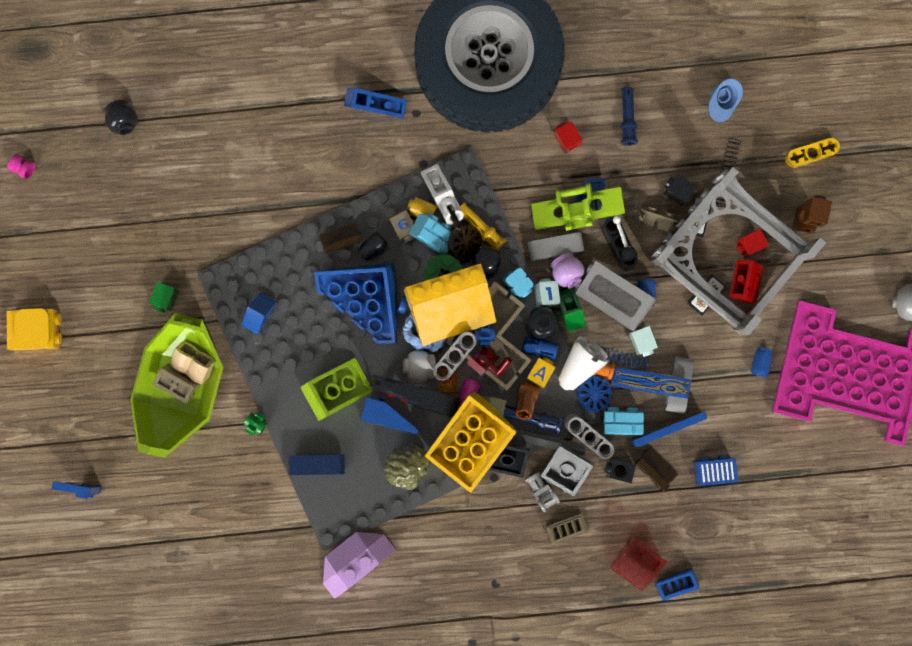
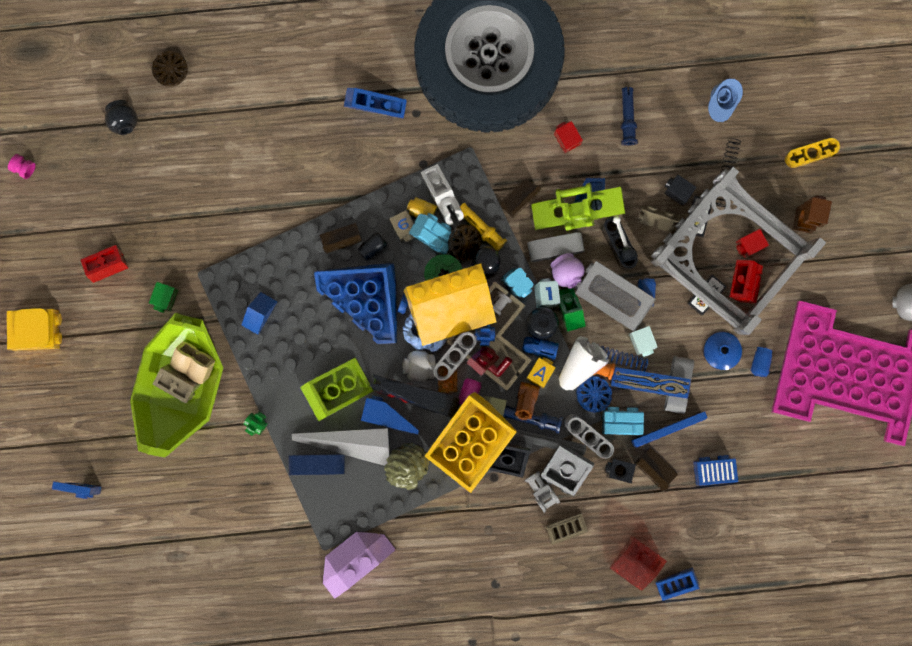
(104, 264): none -> red hinge
(169, 68): none -> dark brown wheel
(367, 445): none -> light grey wedge
(500, 302): none -> light grey bush
(520, 198): none -> dark brown panel
(713, 352): none -> blue dish

